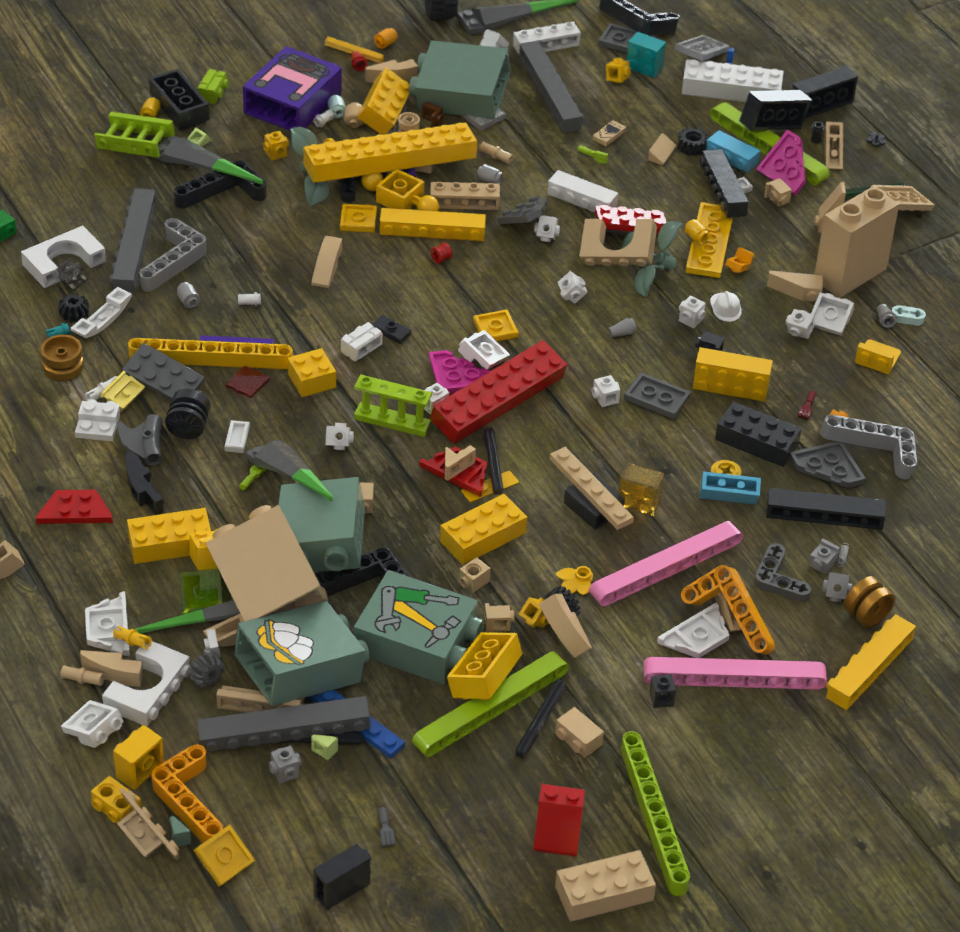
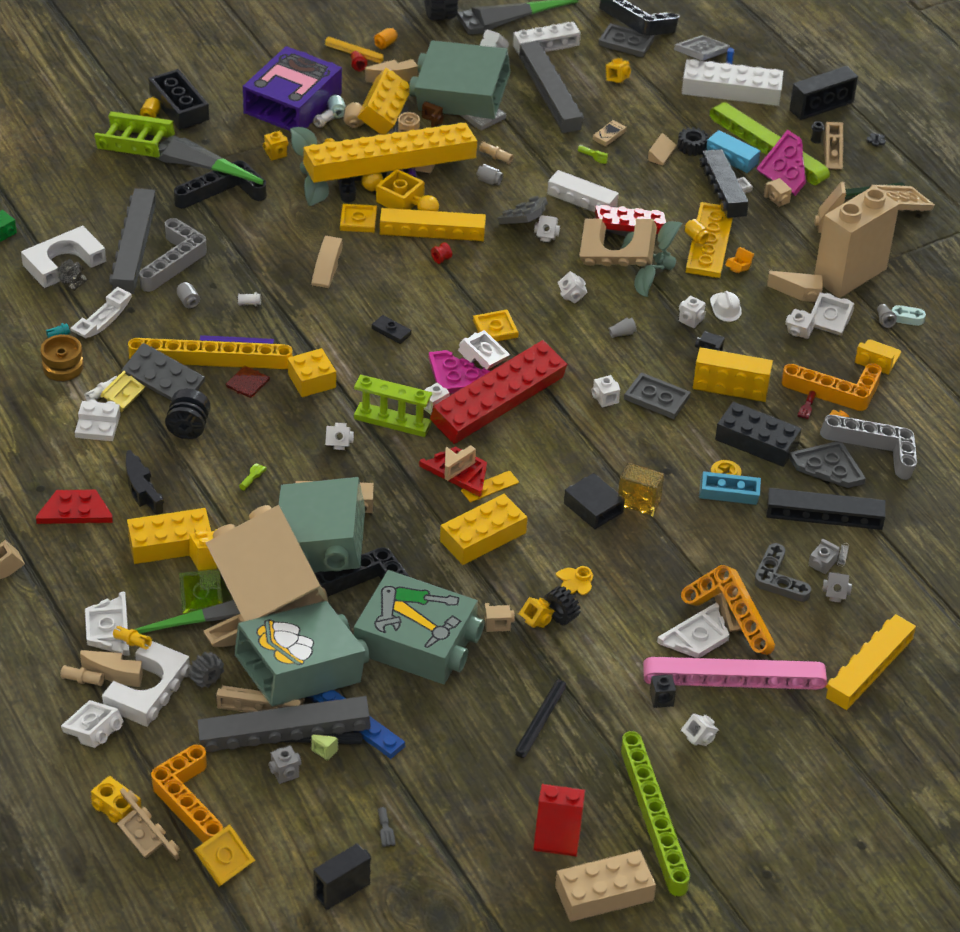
(73, 307): black gear -> none
(138, 757): yellow brick -> none
(144, 439): dark grey pin -> none
(179, 832): sand green slope -> none
(199, 137): yellowish green slope -> none
(211, 643): white plate -> none
(213, 85): lime brick -> none
(237, 436): white tile -> none
(284, 460): dark grey plate -> none
(361, 341): white brick -> none
(466, 195): tan brick -> none
(474, 575): tan brick -> none
(478, 712): lime beam -> none
(484, 665): yellow brick -> none
(493, 460): black axle -> none
(565, 624): tan slope -> none
(579, 732): tan brick -> none
(591, 488): tan plate -> none
(646, 54): teal brick -> none
(665, 563): bright pink beam -> none
(700, 730): none -> white brick
(775, 110): black brick -> none
(834, 389): none -> light orange beam
(869, 602): pearl gold wheel -> none

